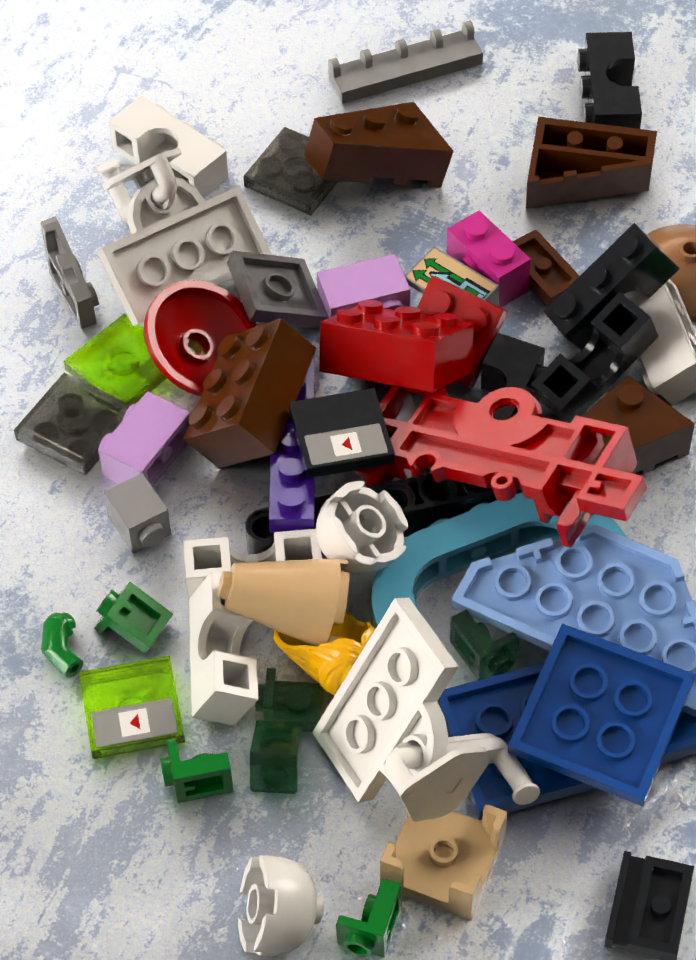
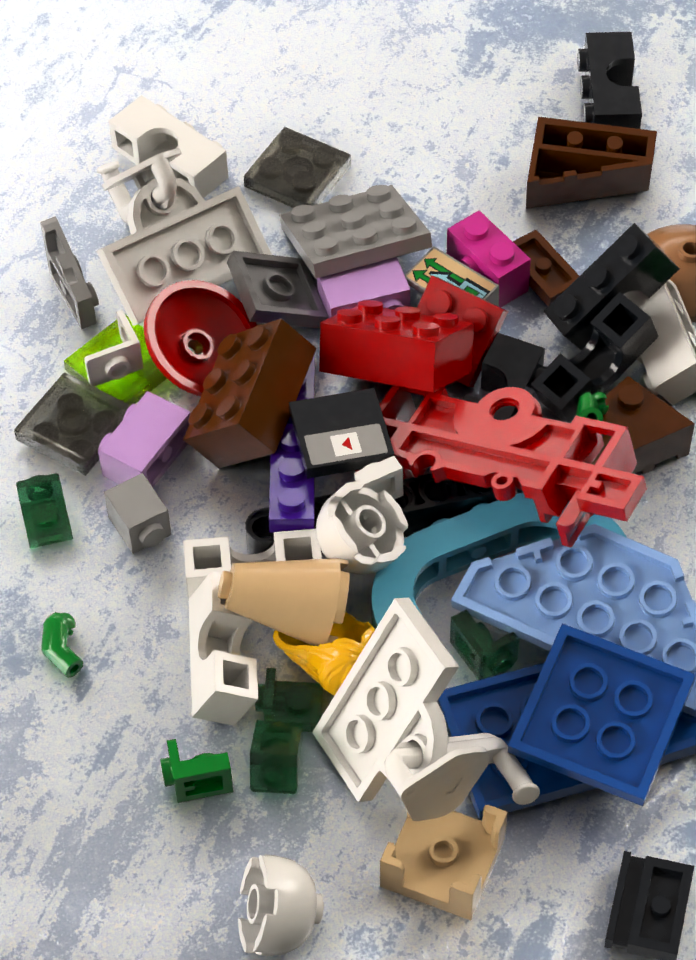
(44, 510): none -> clear green bracket
(117, 360): none -> white bracket
(131, 707): clear neon green tile -> none
(133, 616): green bracket -> none
(354, 230): none -> light grey plate
(377, 924): green bracket -> none
(379, 144): reddish brown wedge -> none
(382, 476): none -> white plate
(405, 64): light grey hinge -> none
(592, 406): none -> green arm

